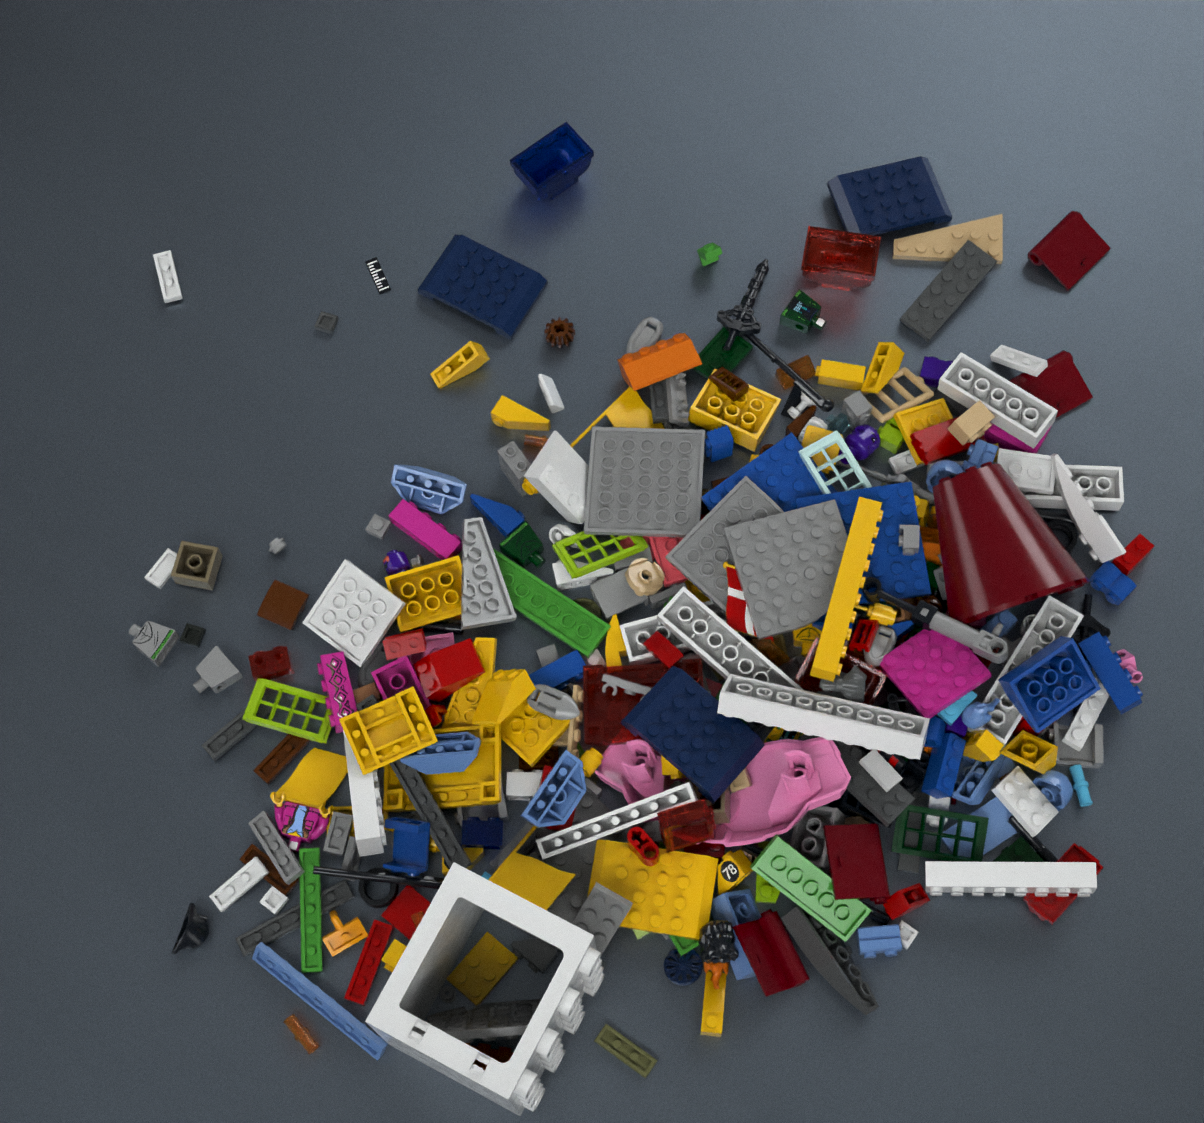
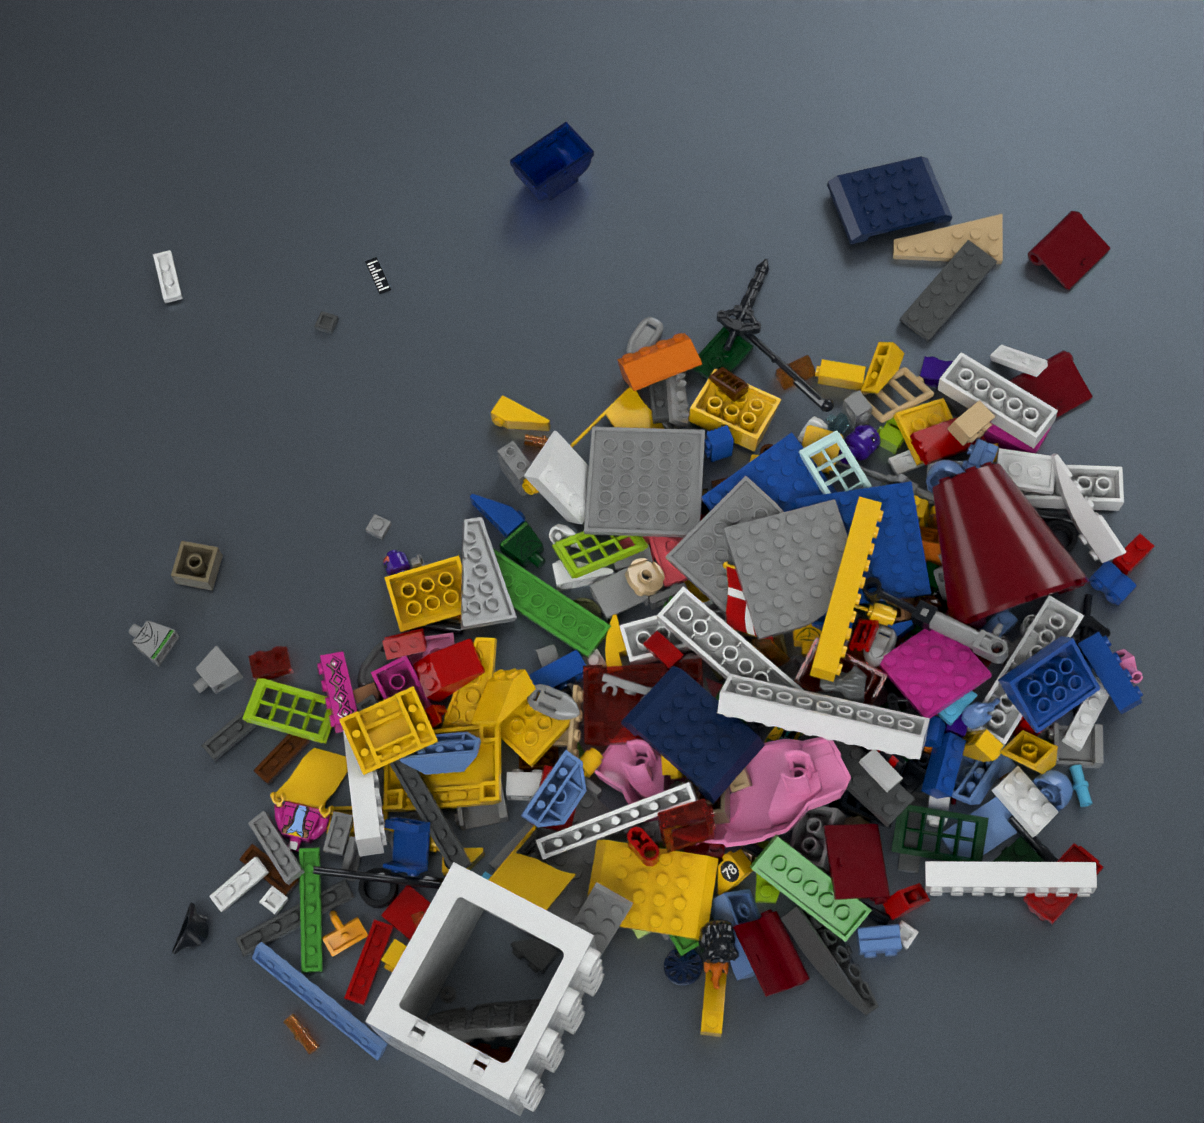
(162, 570): white tile -> none
(192, 635): pearl dark grey tile -> none
(277, 545): light grey plate -> none
(283, 604): reddish brown slope -> none
(354, 613): white plate -> none
(425, 531): dark pink brick -> none
(428, 488): medium blue wedge -> none
(460, 364): yellow slope -> none
(482, 969): yellow plate -> none
(483, 834): clear blue brick -> none
(484, 285): dark blue slope -> none
(550, 393): white slope -> none
(559, 332): reddish brown gear -> none
(625, 1051): olive tile -> none
(709, 253): bright green bracket -> none
(793, 400): black sticker -> none
(796, 411): white piece -> none
(800, 422): reddish brown slope -> none
(802, 314): torso -> none
(840, 258): clear red container -> none
(909, 539): light grey brick -> none

